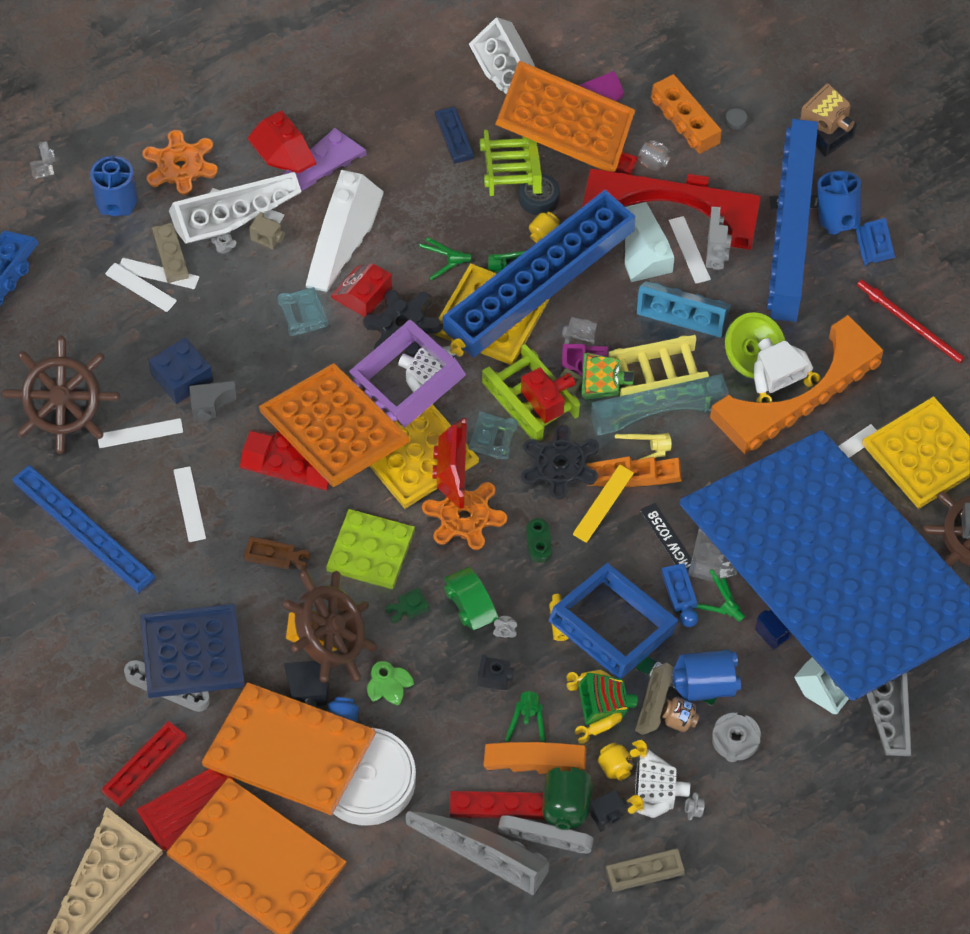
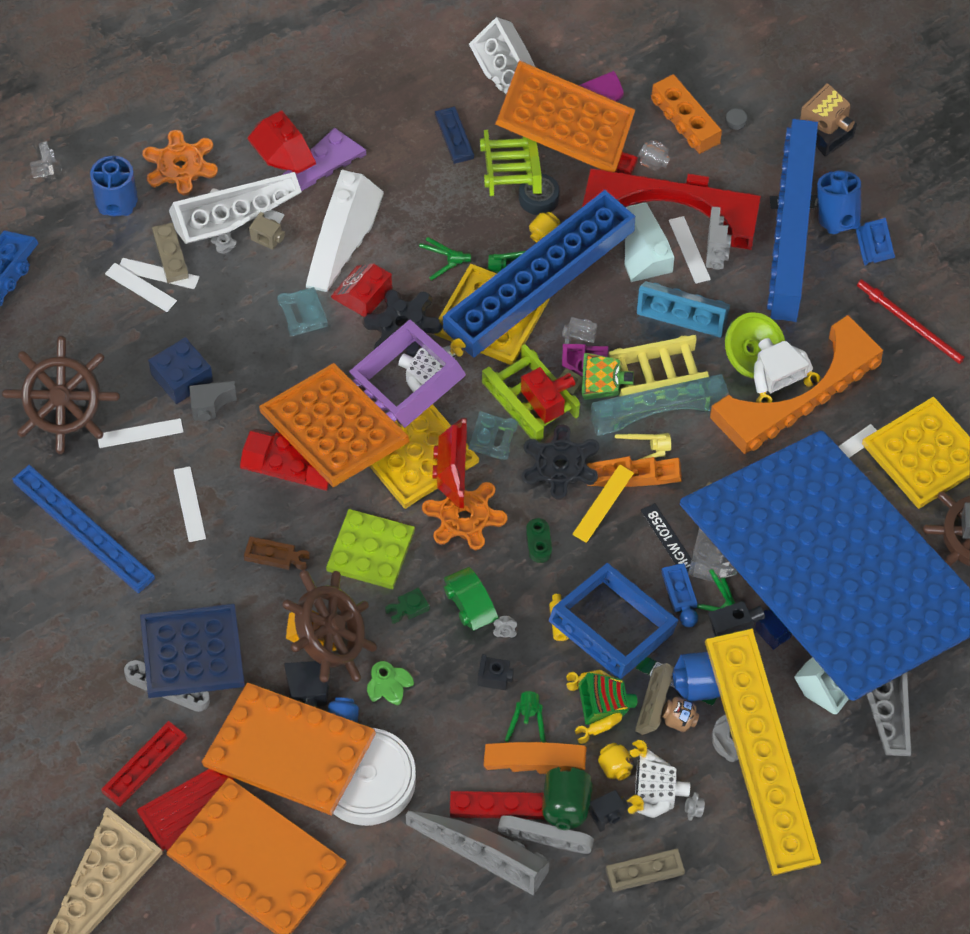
(734, 619): none -> black torso
(762, 752): none -> yellow plate

